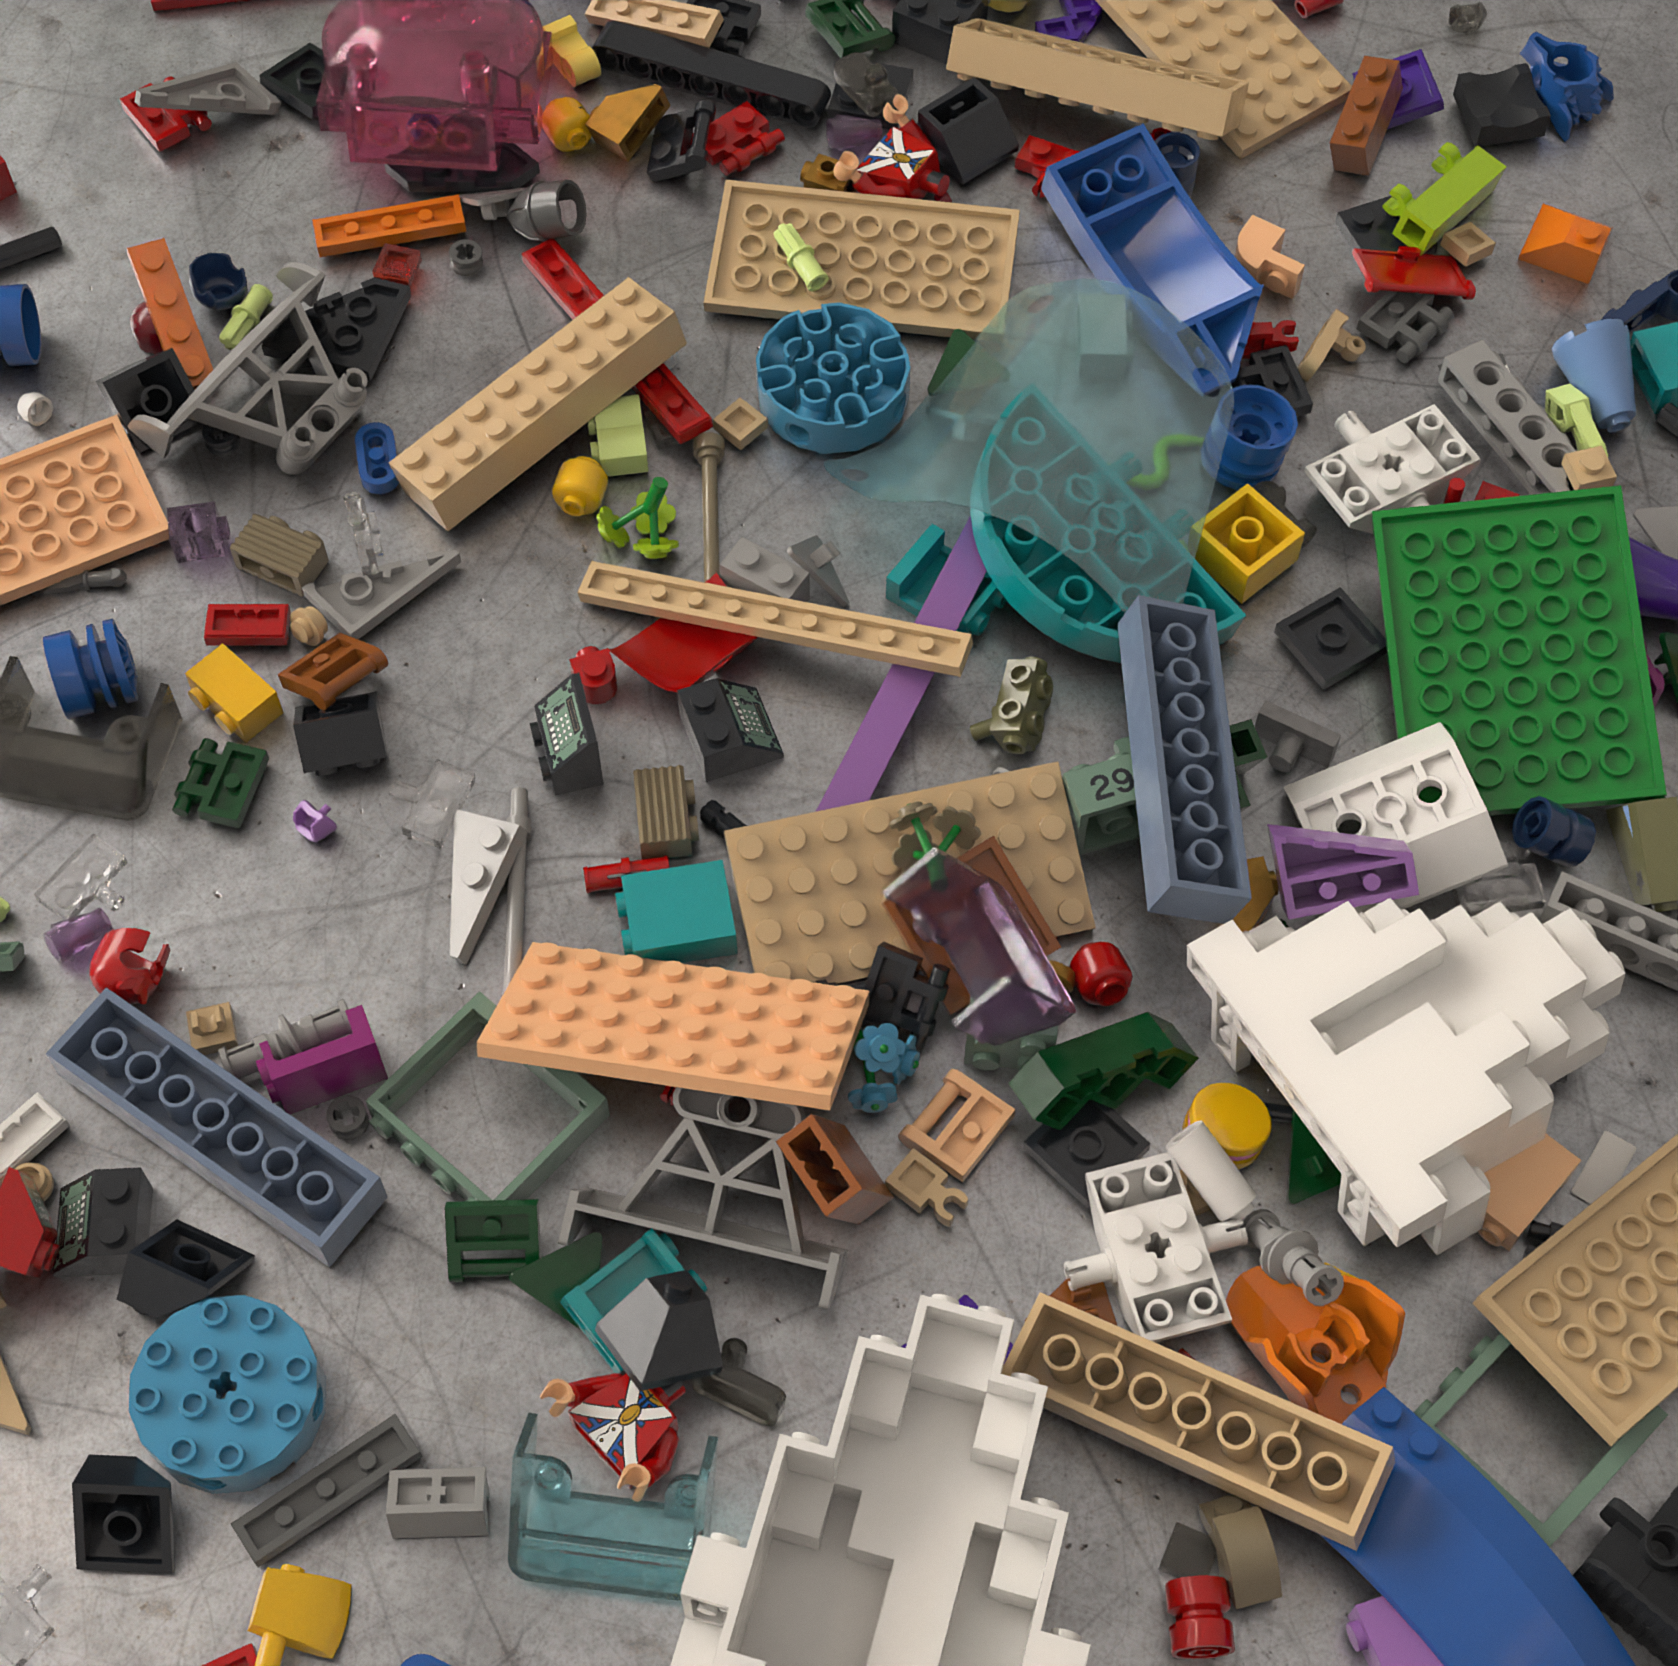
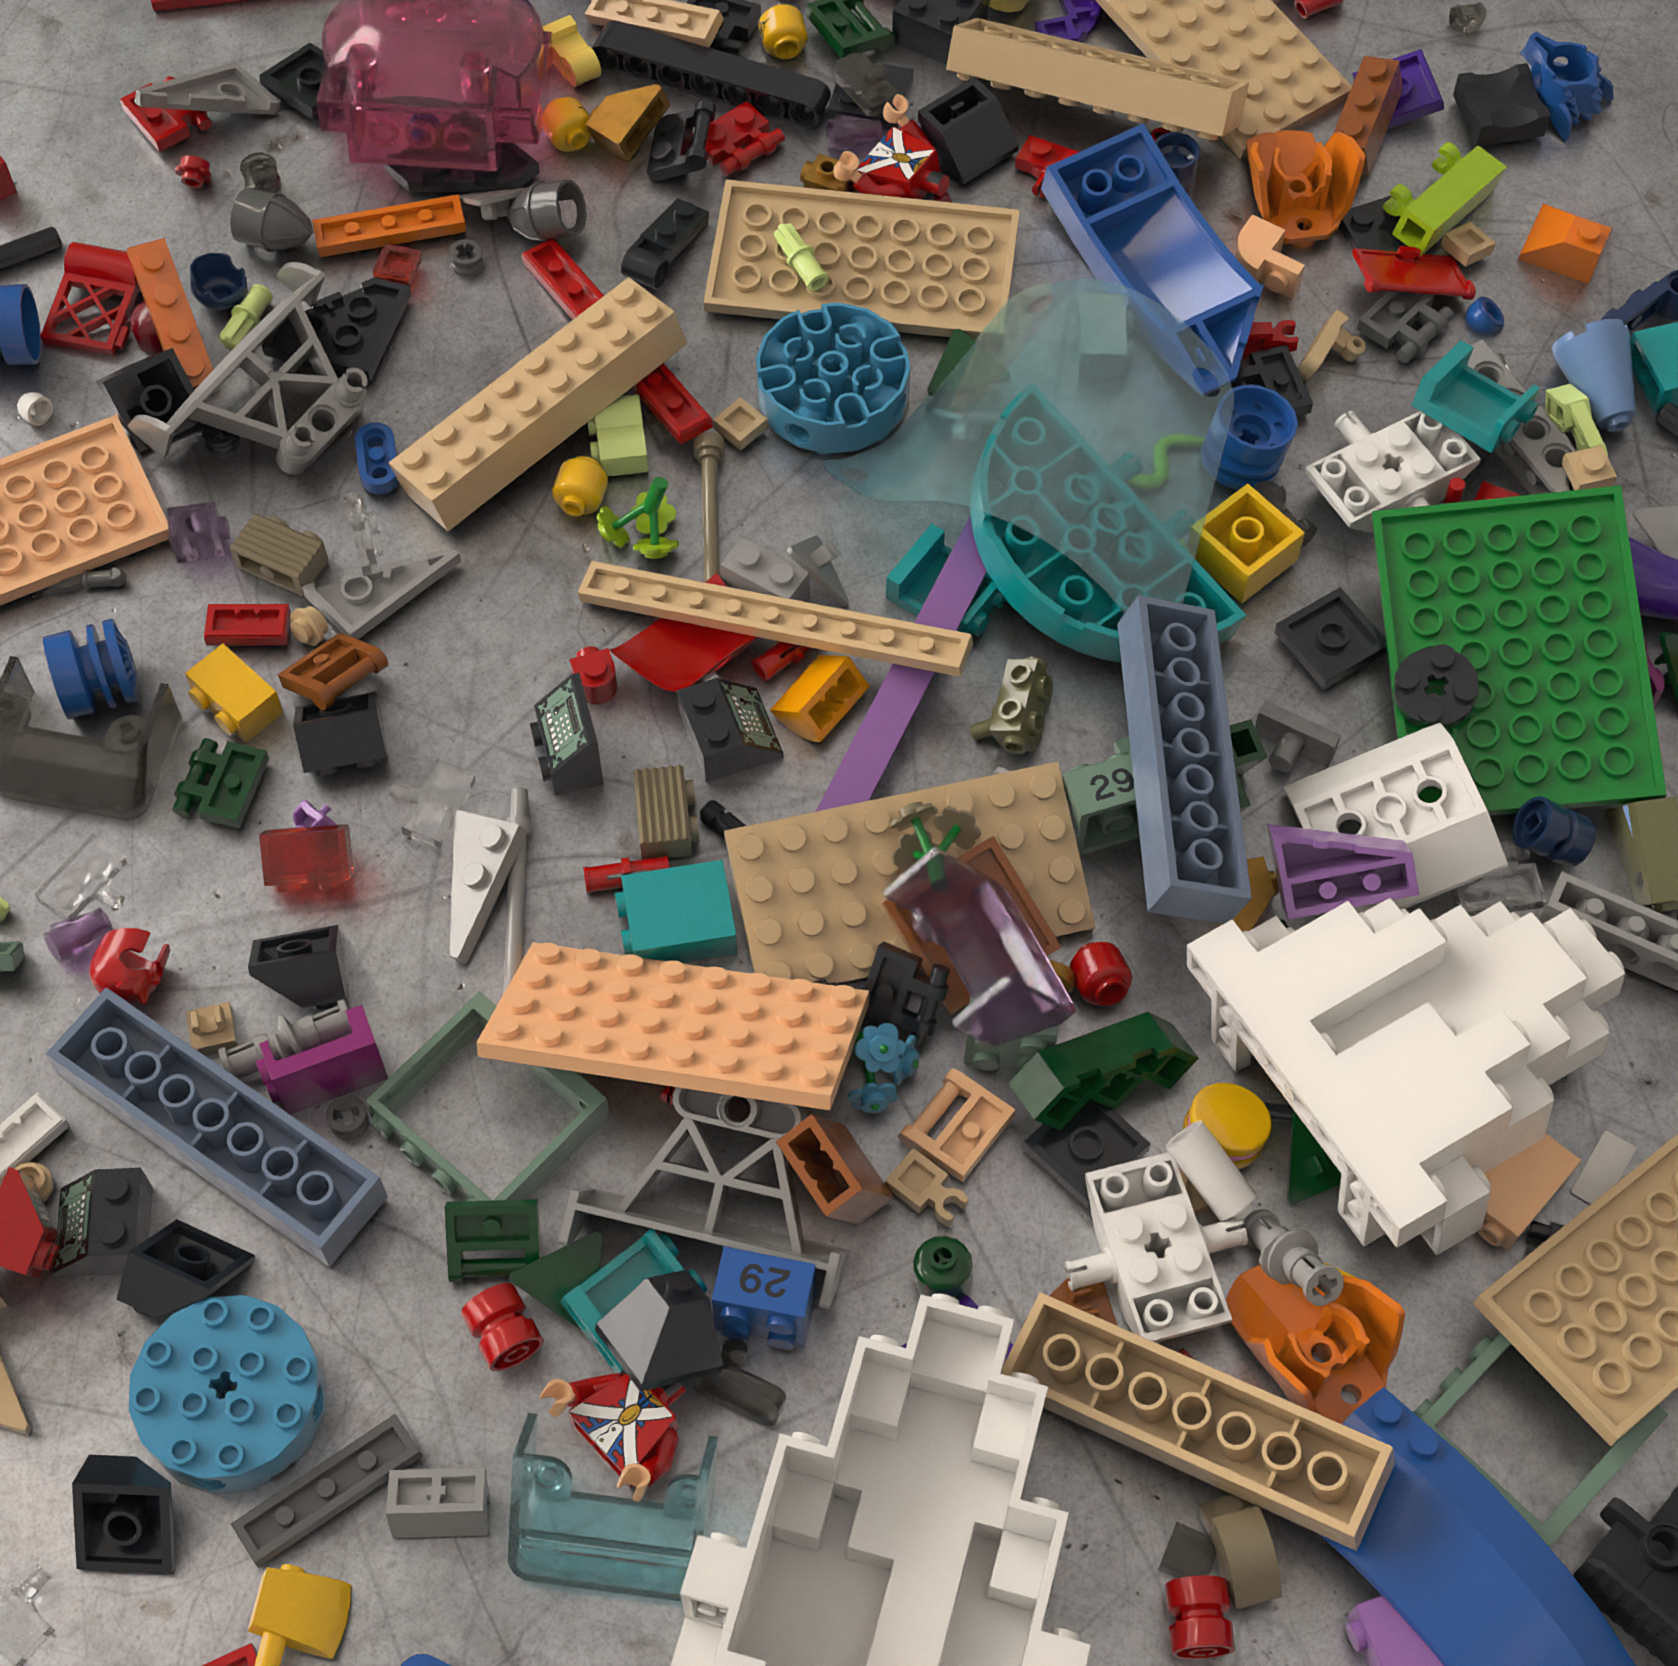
(96, 270): none -> red piece
(194, 171): none -> red plate
(261, 172): none -> clear smoke wheel
(268, 221): none -> dark grey helmet
(302, 966): none -> black slope
(306, 856): none -> clear red brick
(500, 1322): none -> red wheel
(661, 242): none -> black plate
(764, 1298): none -> blue brick
(771, 662): none -> red pin
(783, 31): none -> yellow head
(820, 697): none -> light orange brick
(943, 1267): none -> dark green head
(1304, 182): none -> orange piece
(1437, 664): none -> black plate
(1472, 401): none -> teal panel
(1479, 316): none -> blue piece

